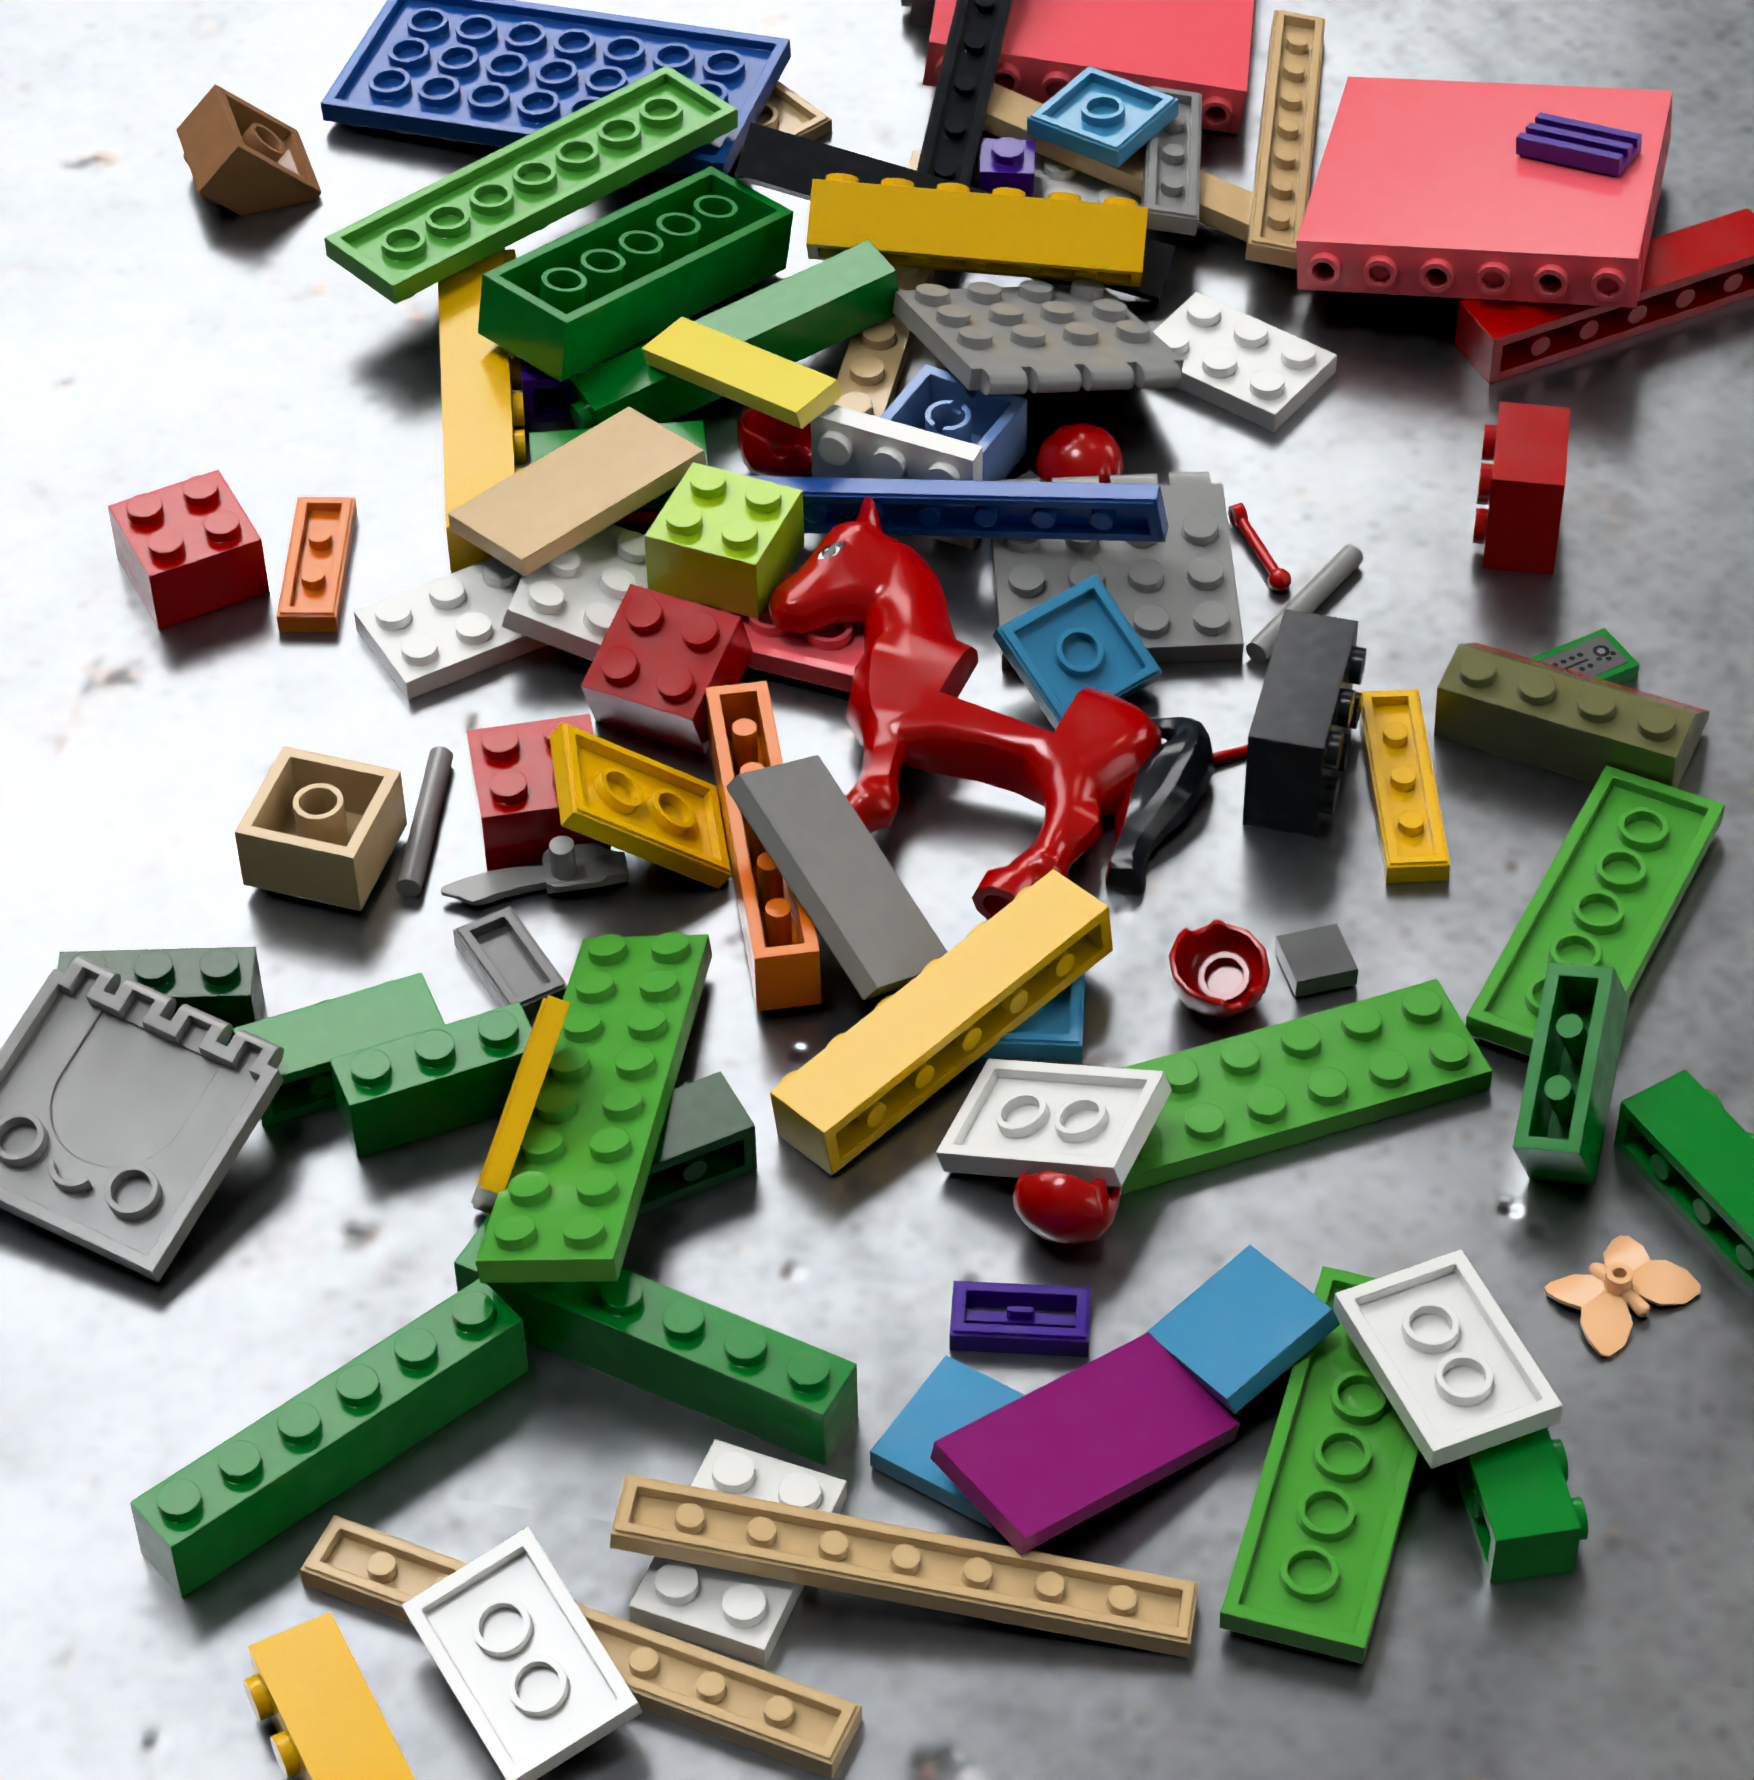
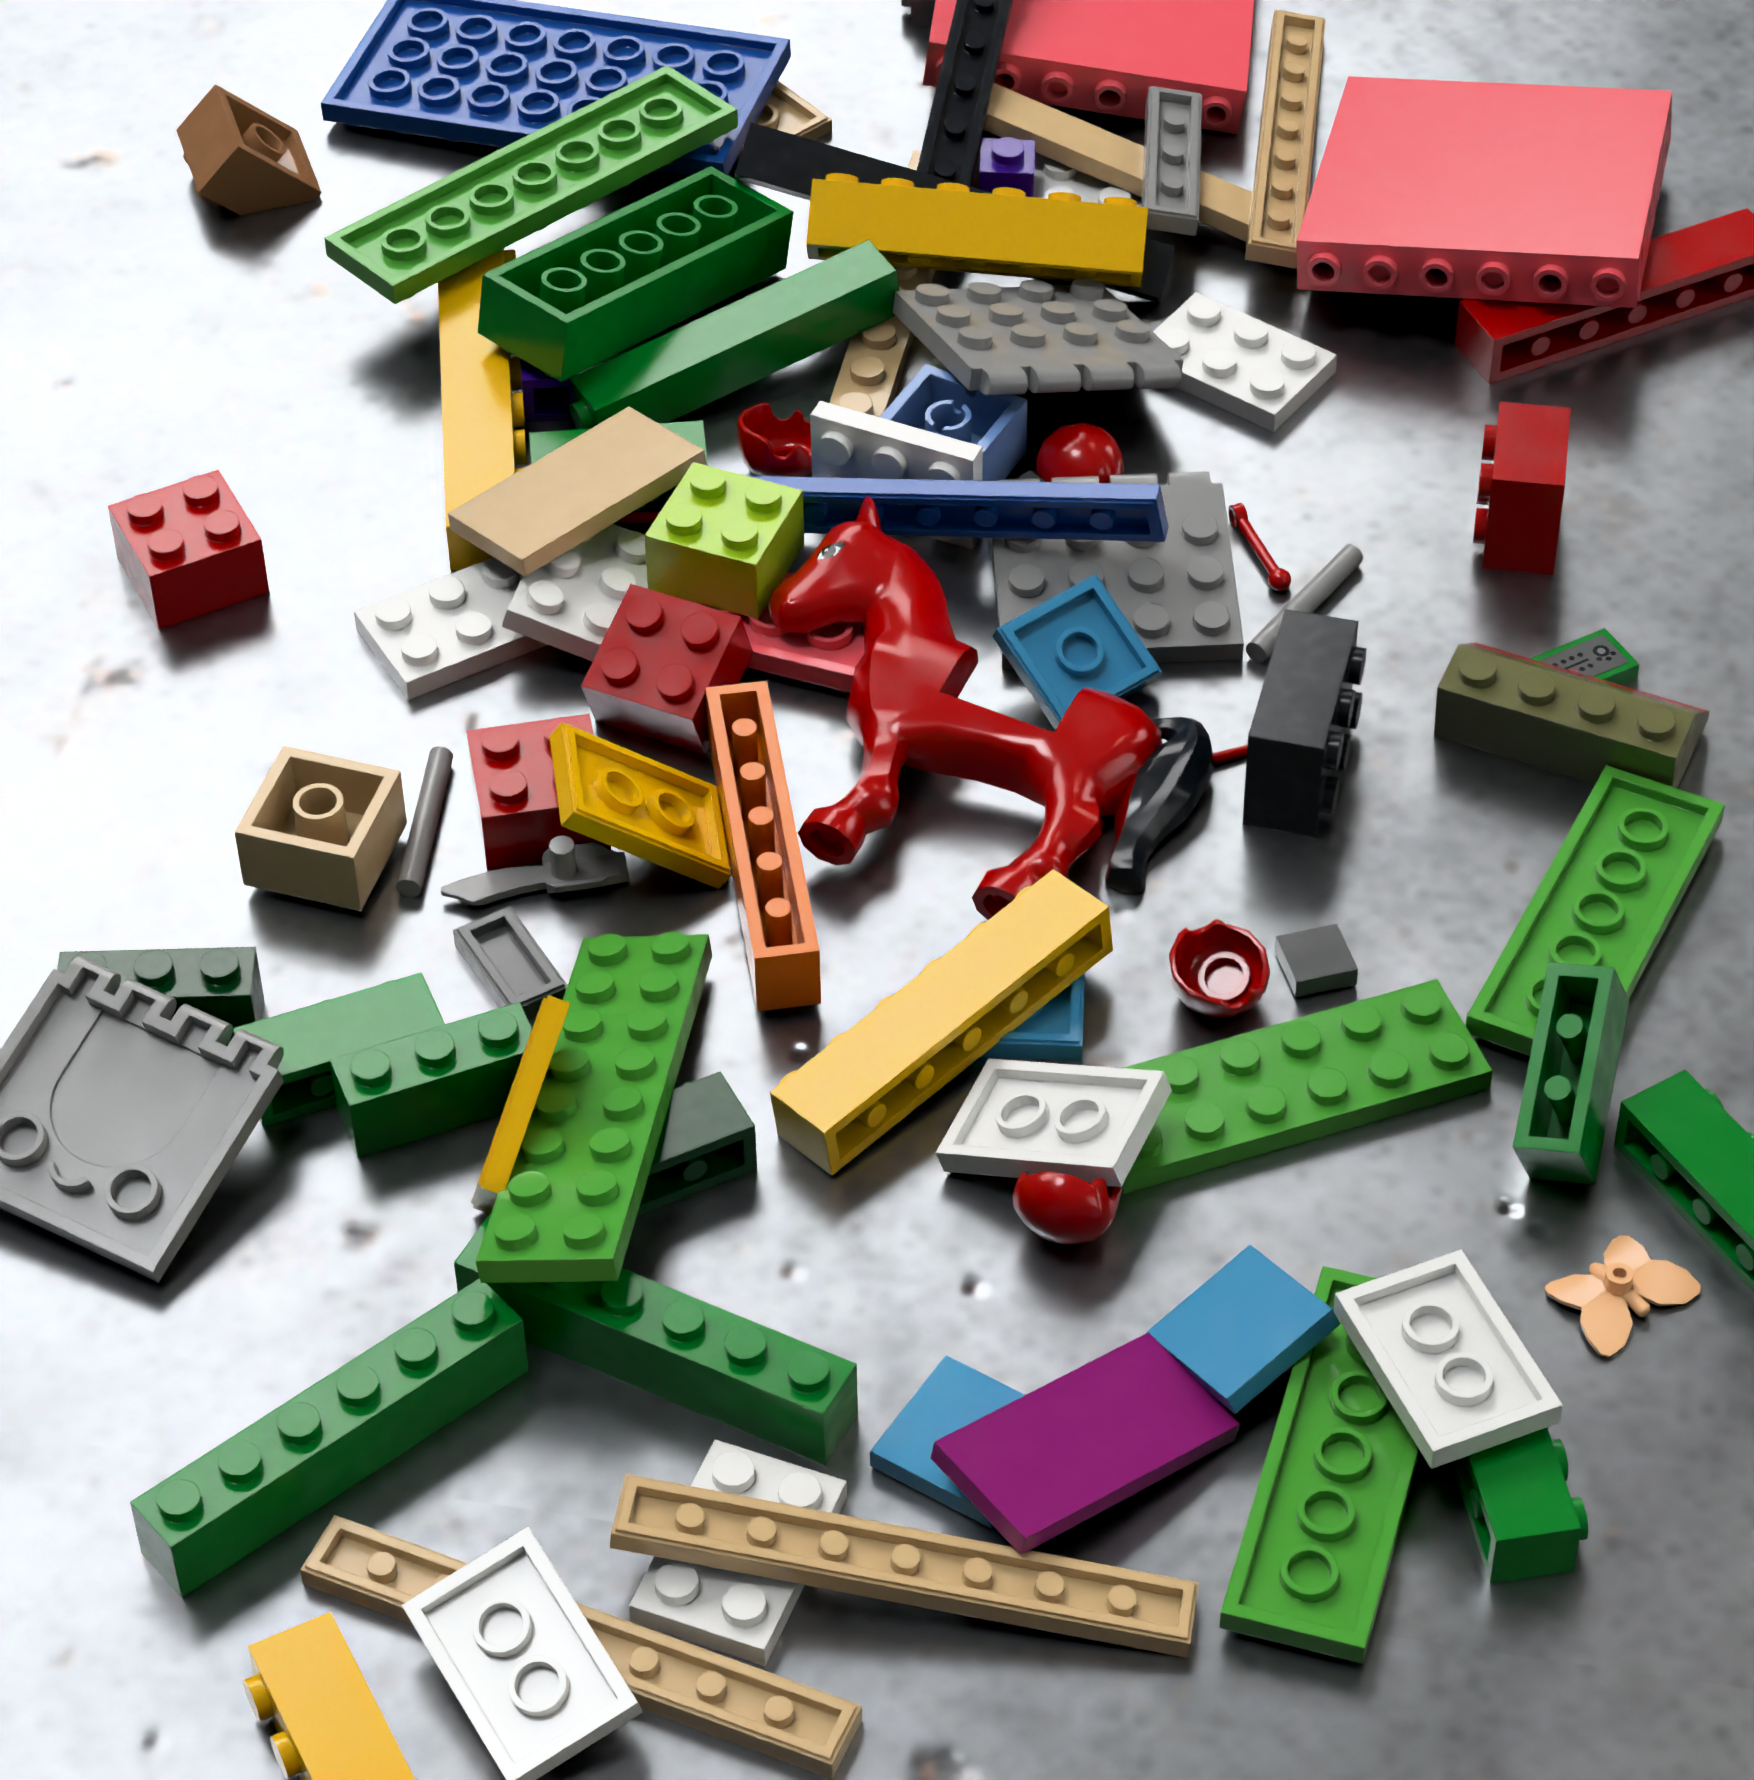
(317, 564): orange tile -> none
(742, 372): light yellow tile -> none
(837, 873): light grey tile -> none
(1020, 1328): dark purple tile -> none
(1103, 116): dark azure tile -> none
(1403, 787): yellow tile -> none
(1579, 144): dark purple tile -> none

